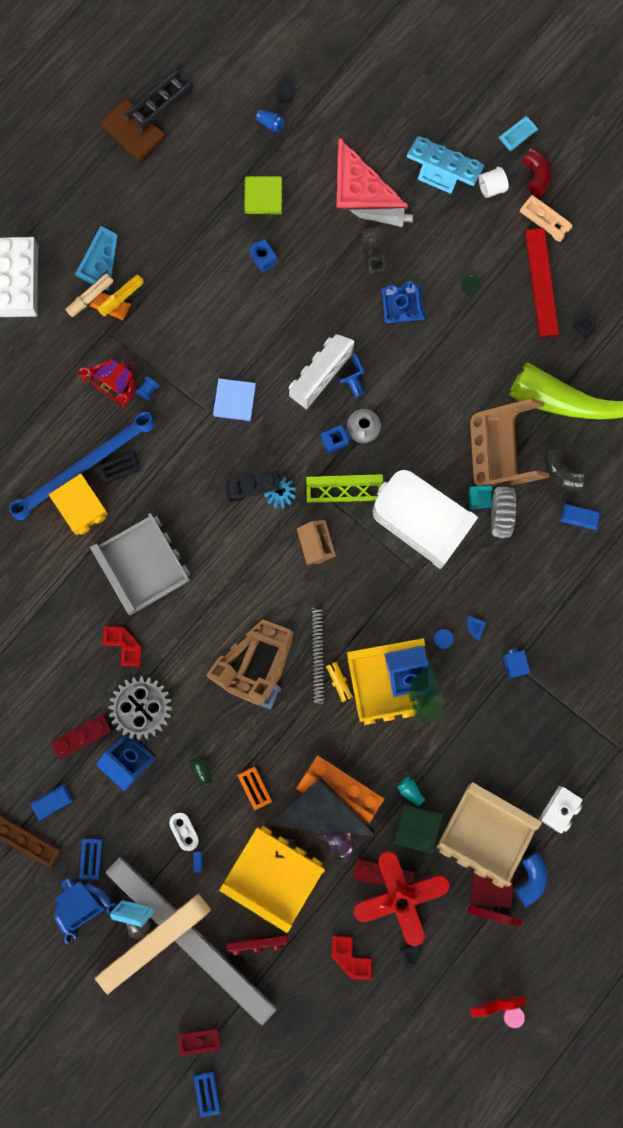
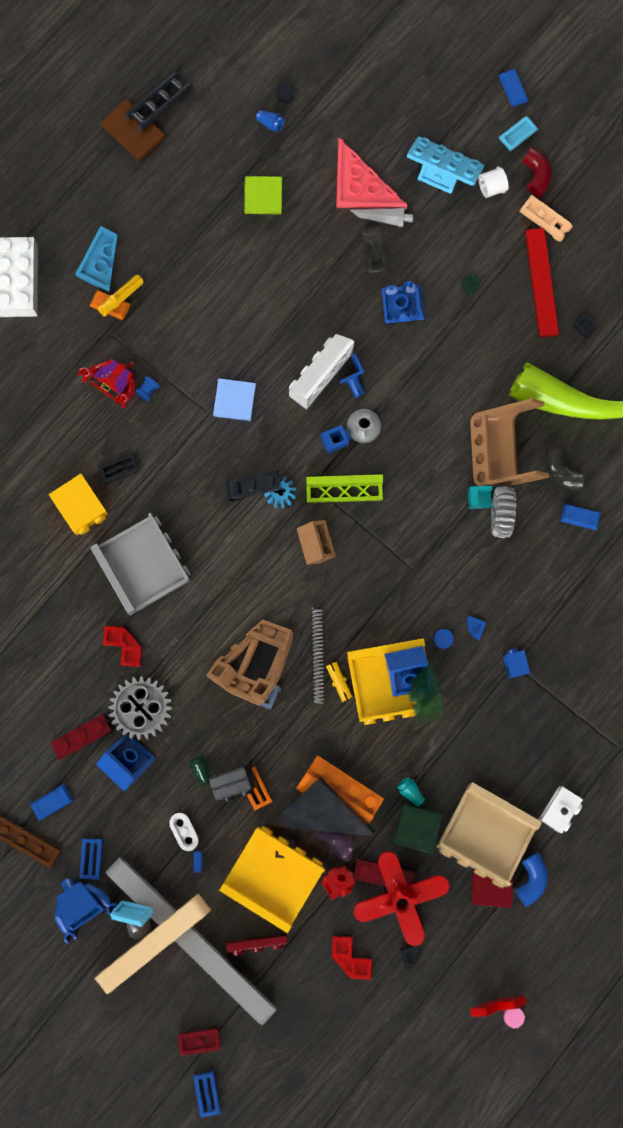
(82, 301): tan axle -> none
(82, 465): blue piece -> none
(232, 783): none -> black brick
(266, 262): blue brick -> none
(339, 882): none -> red brick
(422, 516): white piece -> none
(495, 916): dark red tile -> none
(513, 87): none -> blue tile

